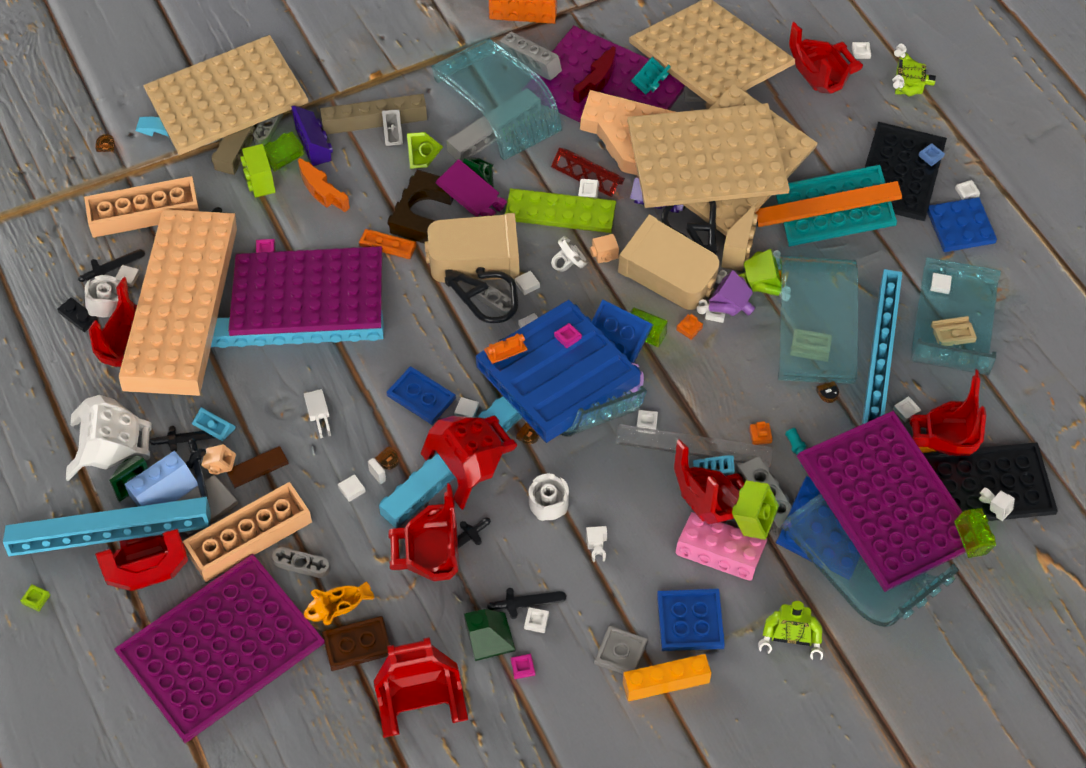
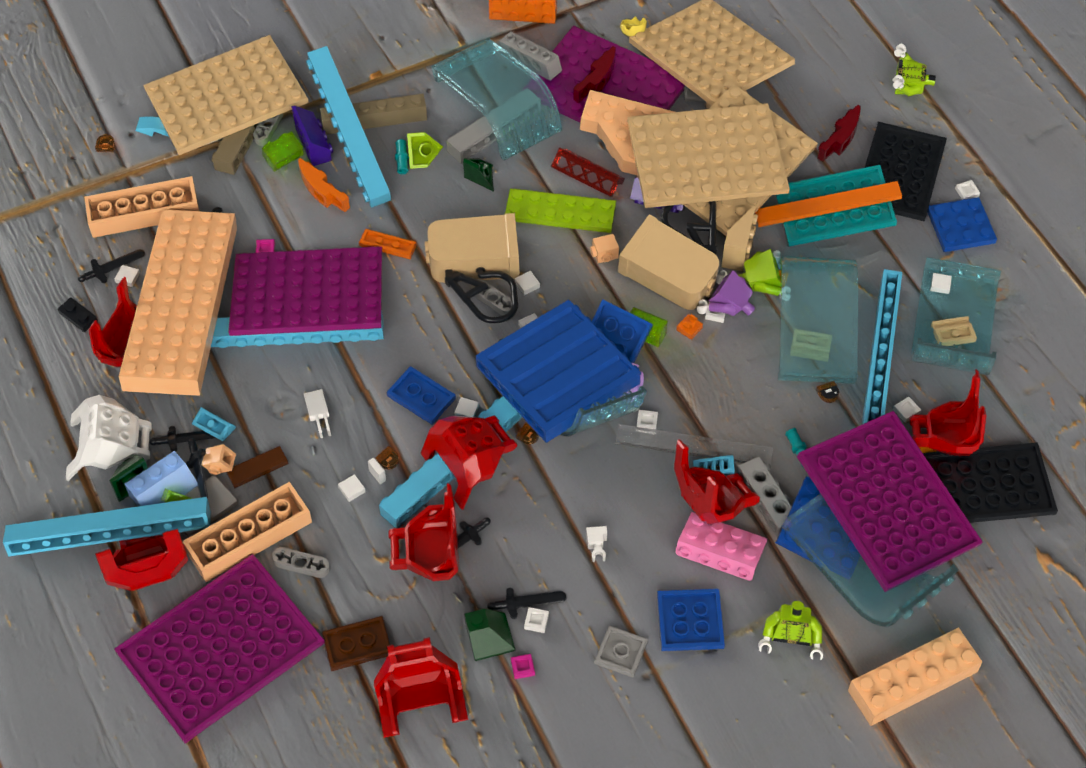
(35, 597): lime tile -> none
(101, 296): white brick -> none
(170, 496): none -> clear neon green piece
(257, 171): lime brick -> none
(336, 602): light orange animal -> none
(349, 127): none -> medium azure brick
(392, 127): light grey slope -> none
(401, 156): none -> teal pin
(406, 223): dark brown arch -> none
(470, 190): magenta tile -> none
(506, 349): orange hinge -> none
(548, 497): white brick -> none
(567, 335): dark pink tile -> none
(570, 254): white tile -> none
(588, 188): white plate -> none
(633, 26): none -> light yellow hair
(649, 75): teal bracket -> none
(666, 677): light orange brick -> none
(755, 509): lime brick -> none
(760, 433): orange tile -> none
(822, 62): red piece -> none
(843, 135): none -> dark red slope
(861, 50): white tile -> none
(914, 676): none -> light nougat brick
(931, 154): medium blue tile -> none
(975, 532): clear neon green brick -> none
(1000, 504): white piece -> none

